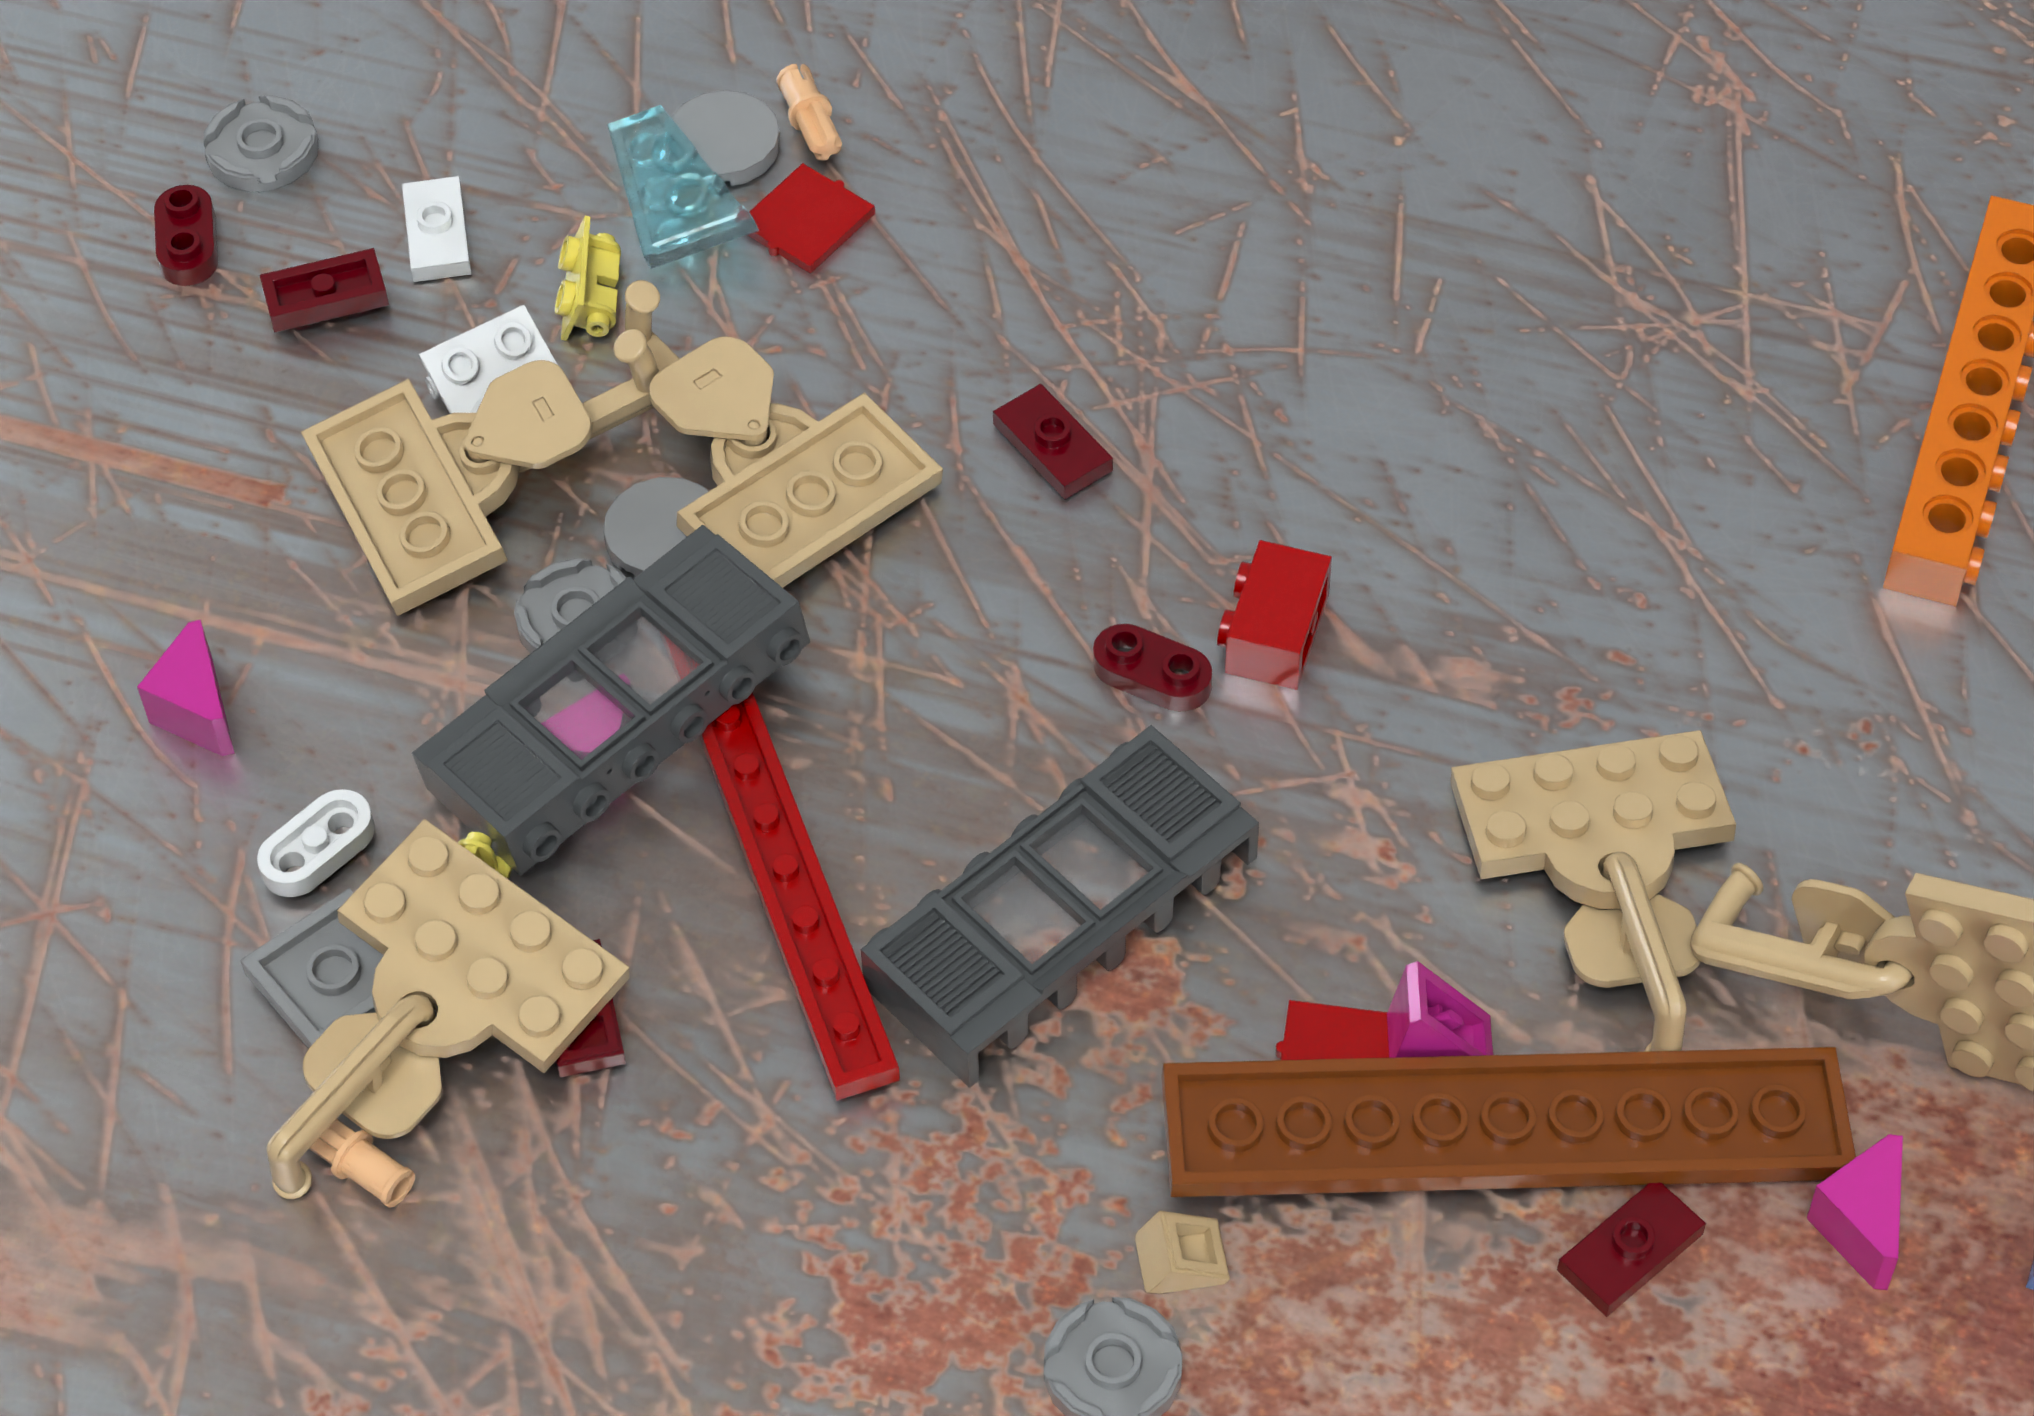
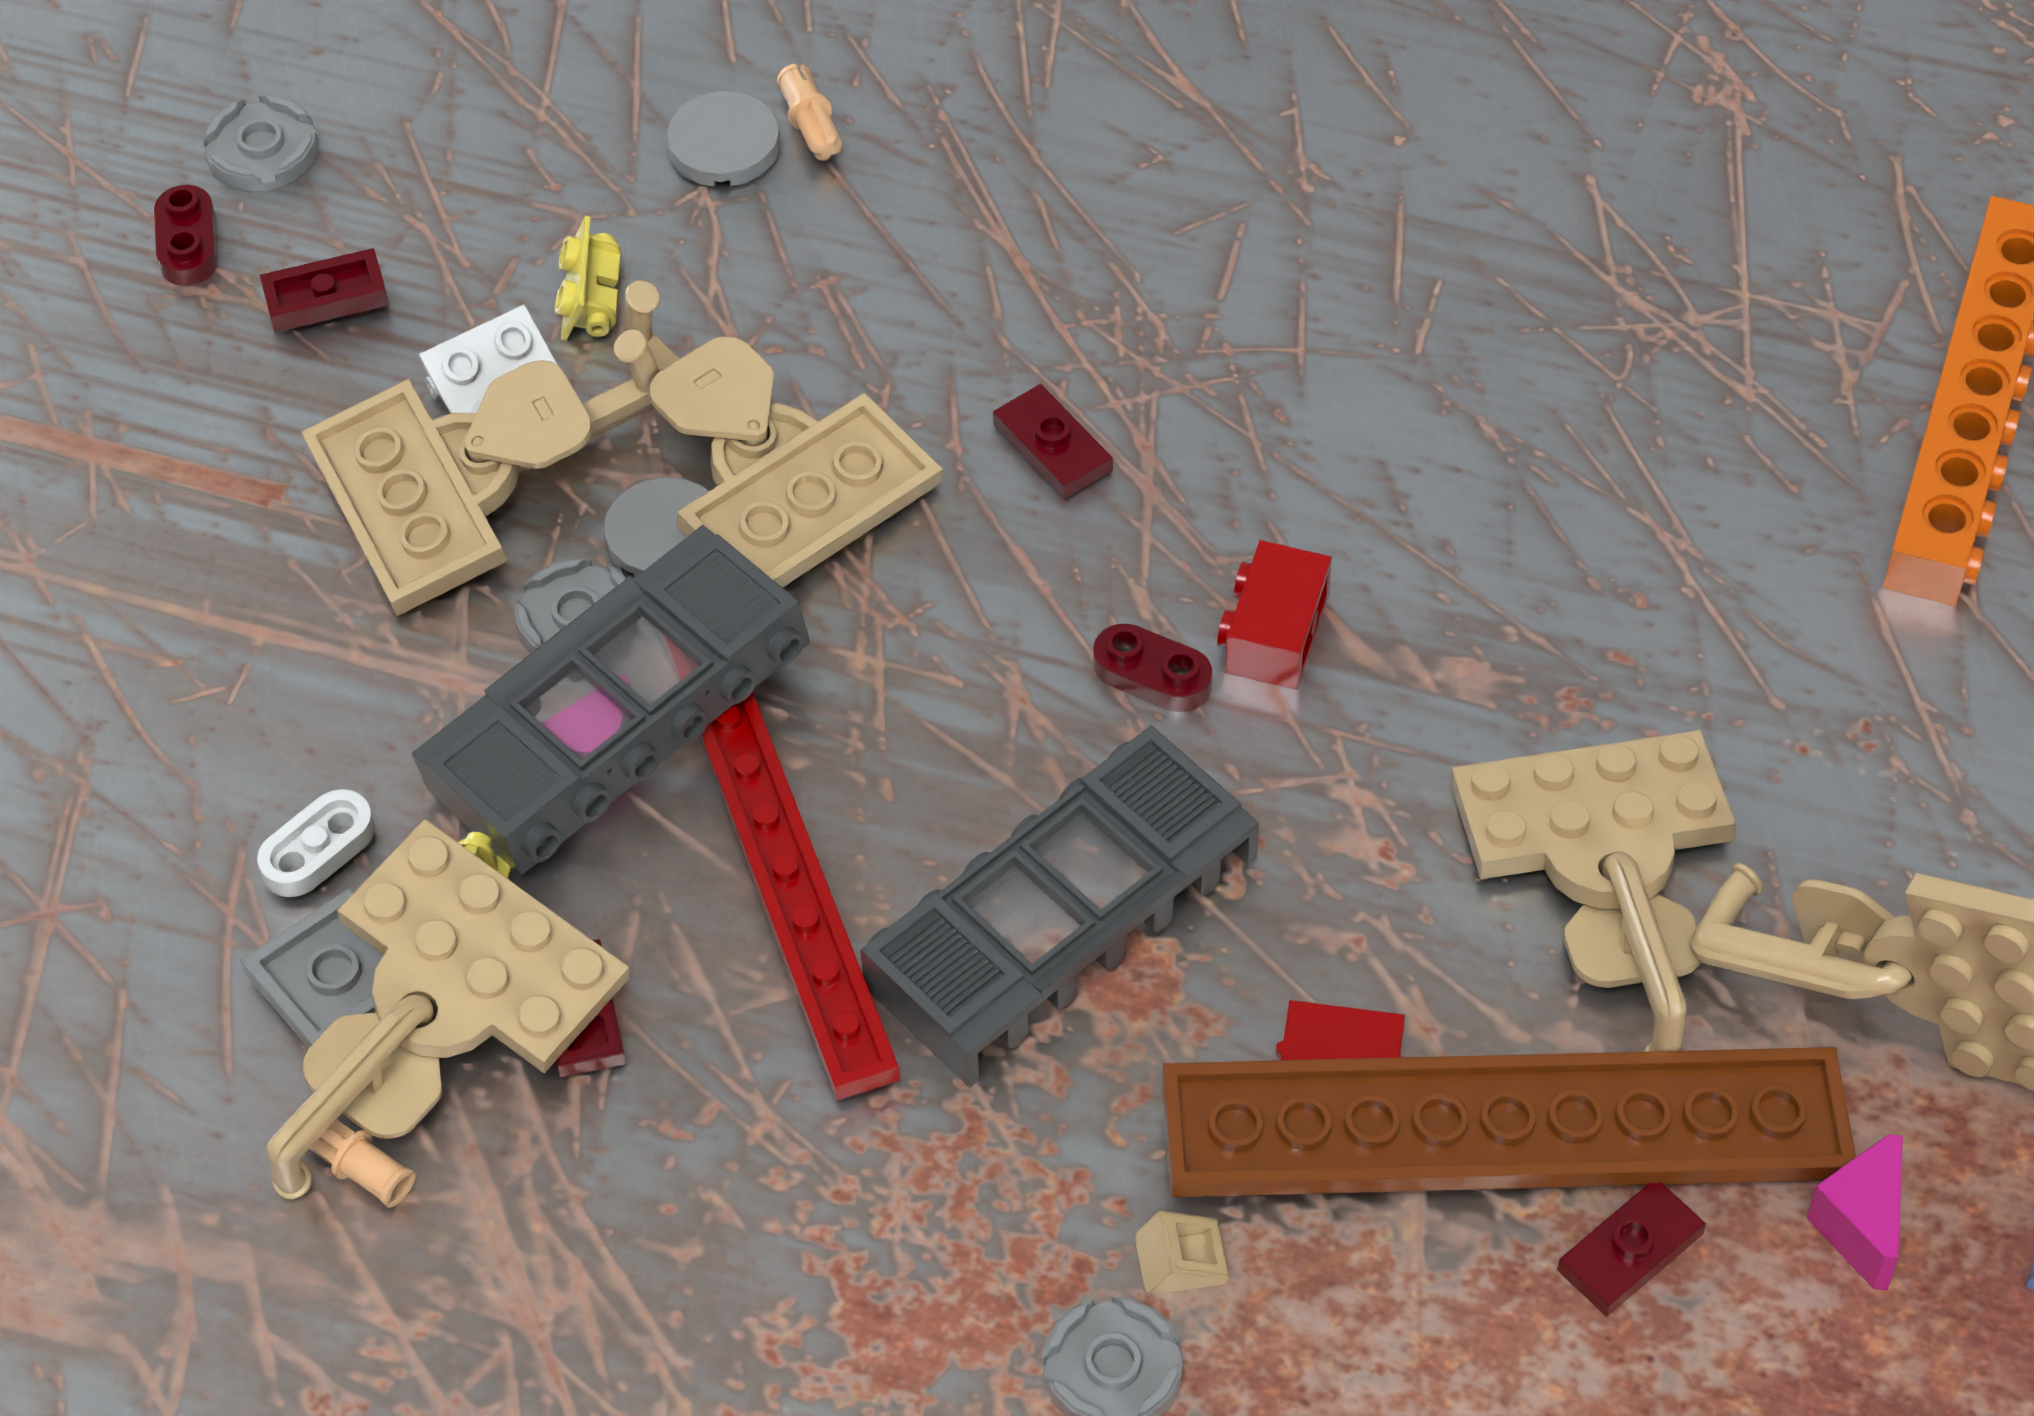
(185, 695): dark pink slope -> none
(436, 229): white plate -> none
(672, 190): clear light blue wing -> none
(808, 217): red piece -> none
(1435, 1019): dark pink slope -> none

